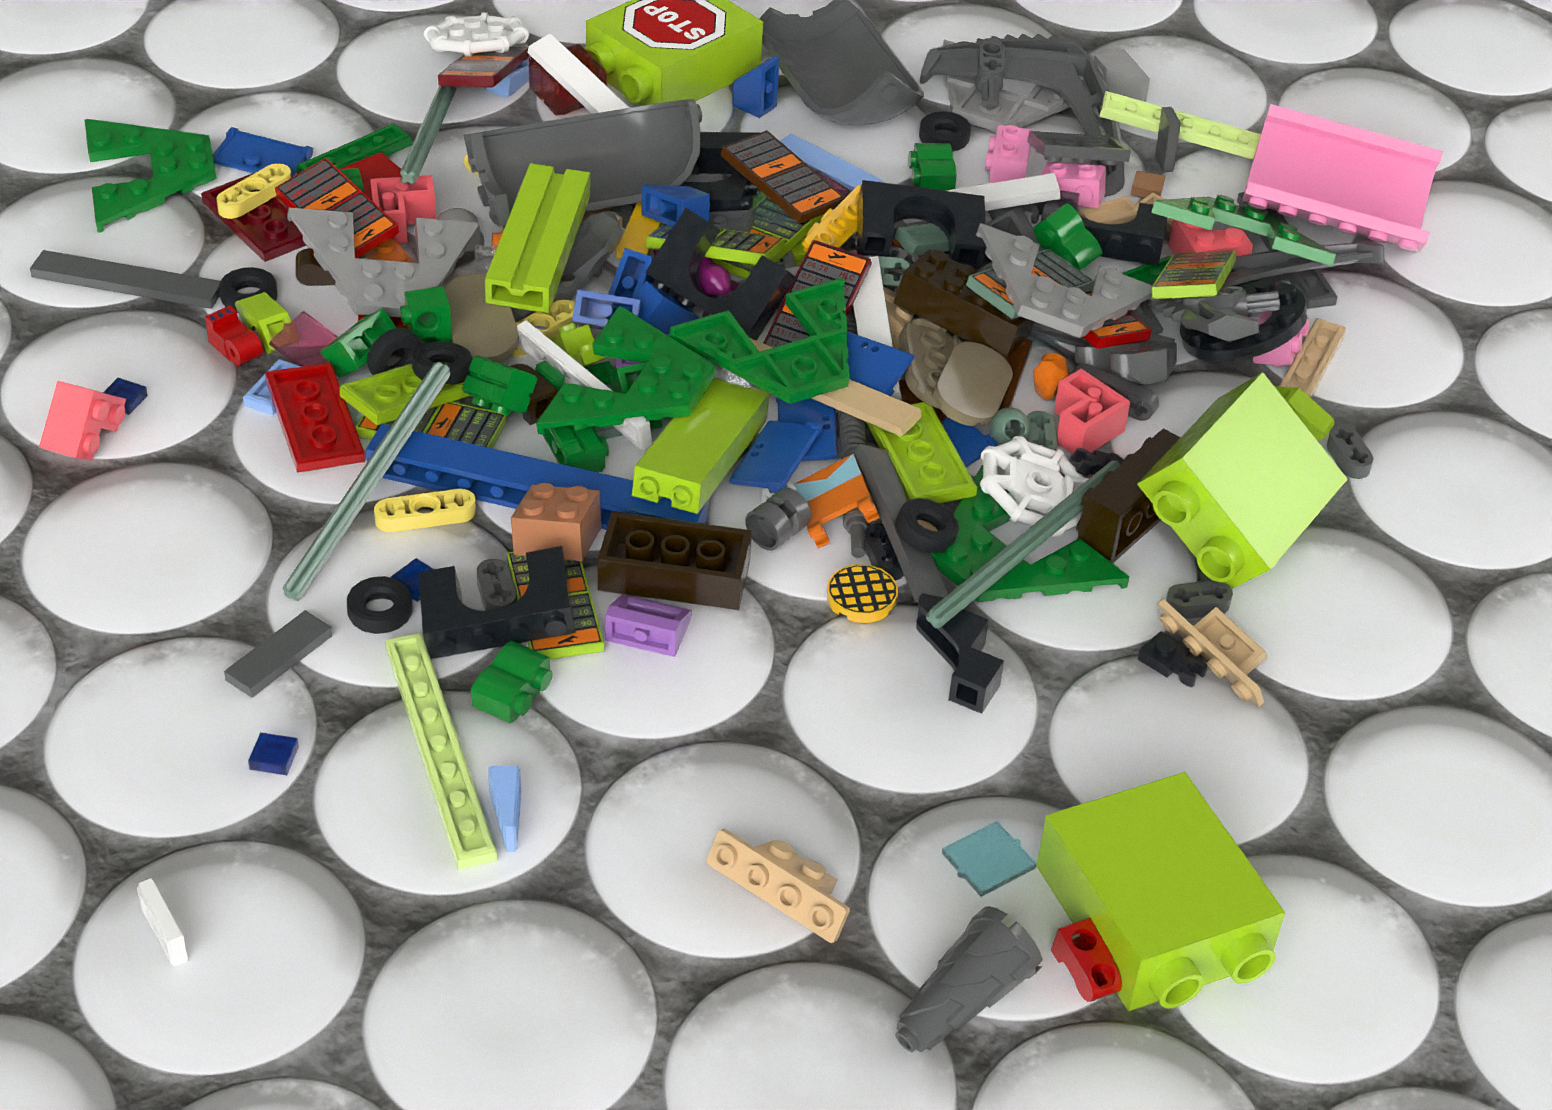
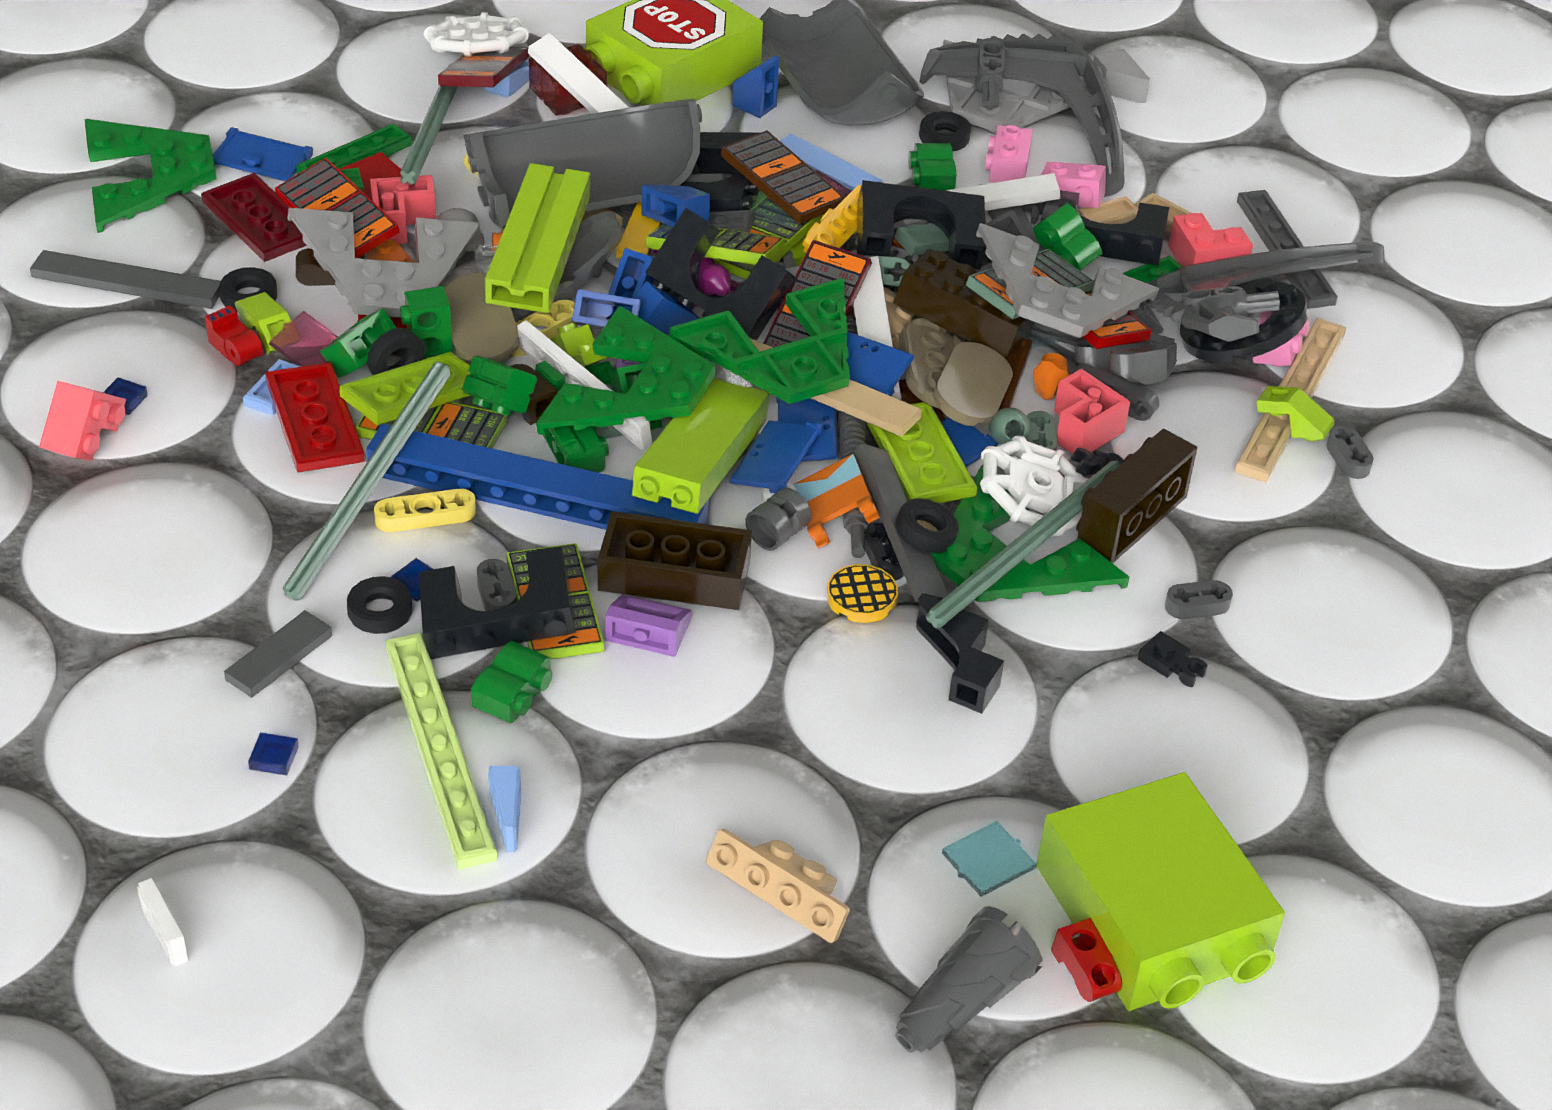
(239, 200): light yellow beam -> none
(454, 354): black tyre -> none
(557, 518): nougat brick -> none
(1079, 147): dark grey plate -> none
(1147, 183): medium nougat tile -> none
(1167, 139): dark grey tile -> none
(1192, 127): yellowish green tile -> none
(1194, 274): tile -> none
(1206, 210): wing -> none
(1223, 645): tan bracket -> none
(1242, 483): brick -> none
(1342, 177): bright pink panel -> none

